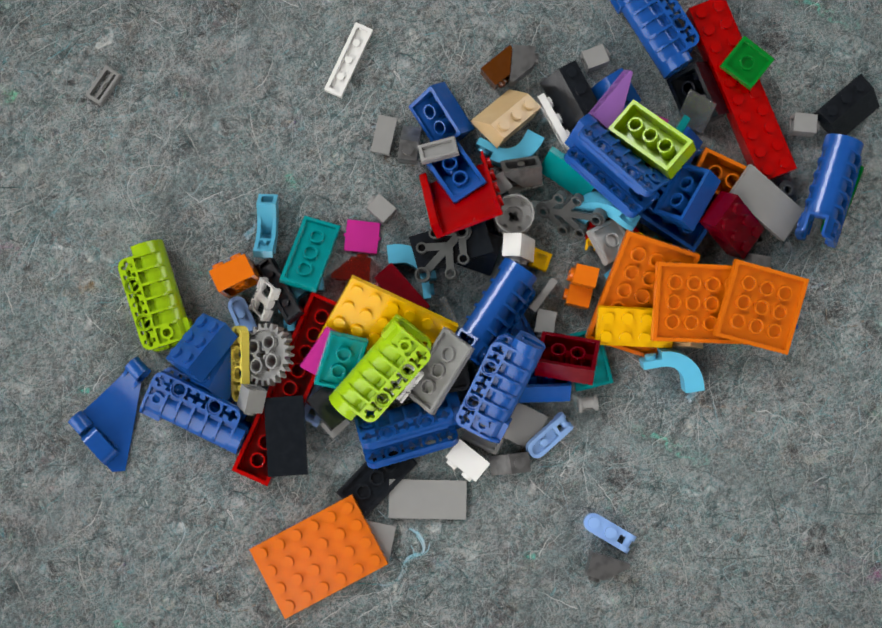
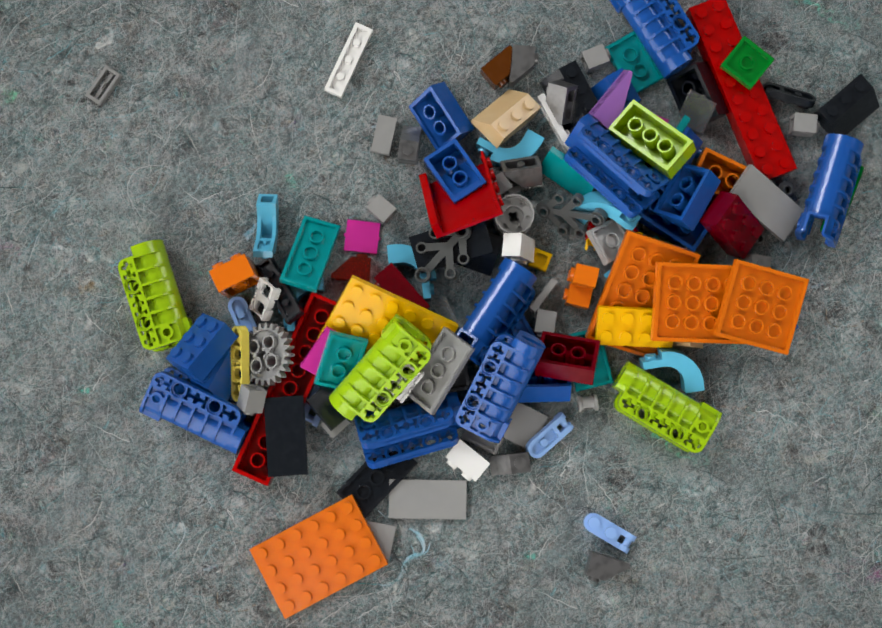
(110, 419): blue panel -> none
(438, 150): light grey tile -> none
(561, 100): none -> flat silver slope
(631, 55): none -> teal tile
(665, 404): none -> lime piece
(789, 95): none -> black plate

